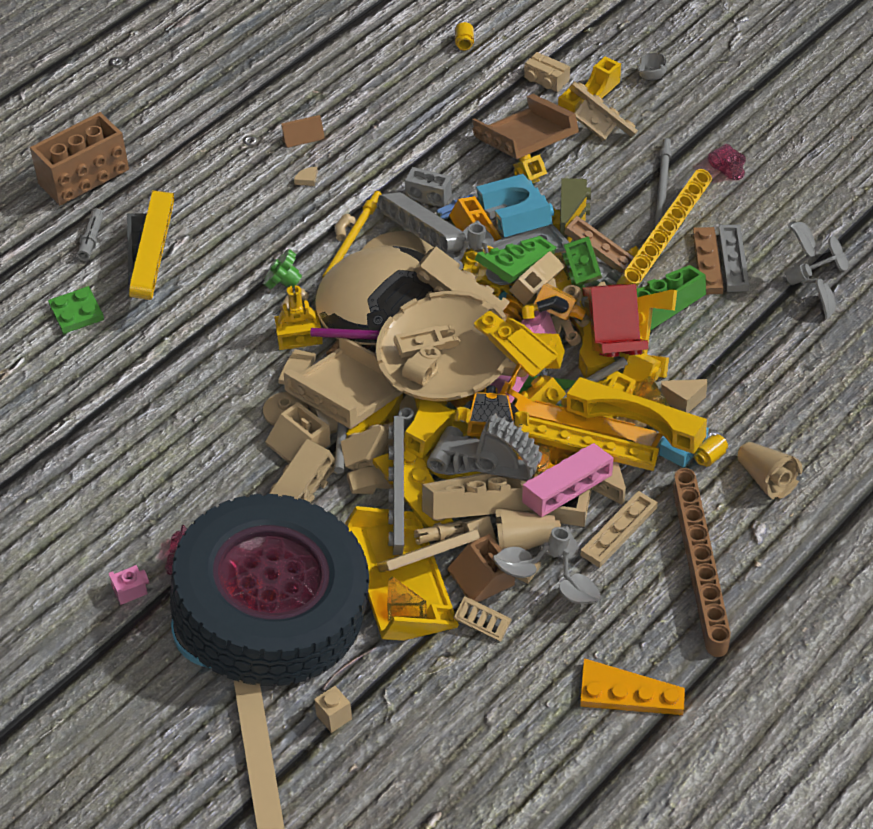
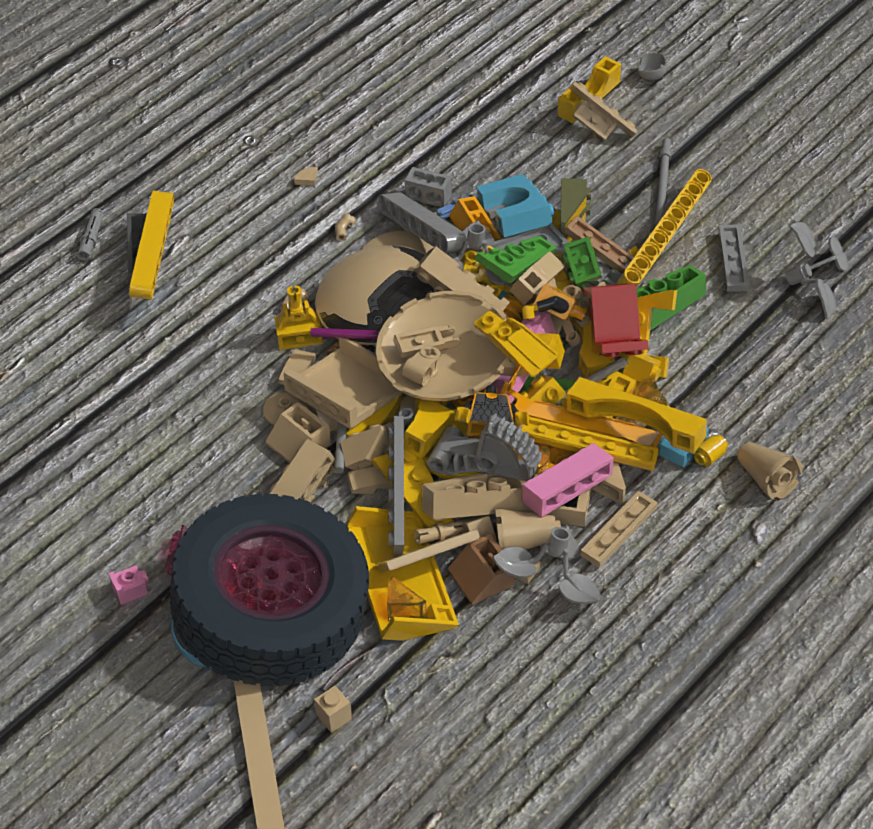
(76, 310): bright green plate -> none
(79, 158): medium nougat brick -> none
(283, 271): bright green plant -> none
(302, 131): medium nougat slope -> none
(368, 209): yellow bar -> none
(463, 610): tan slope -> none
(464, 36): yellow brick -> none
(528, 129): medium nougat panel -> none
(531, 167): yellow brick -> none
(547, 72): tan brick -> none
(623, 690): light orange wing -> none
(684, 393): tan slope -> none
(701, 563): medium nougat beam -> none
(708, 258): medium nougat plate -> none
(728, 161): clear pink piece -> none

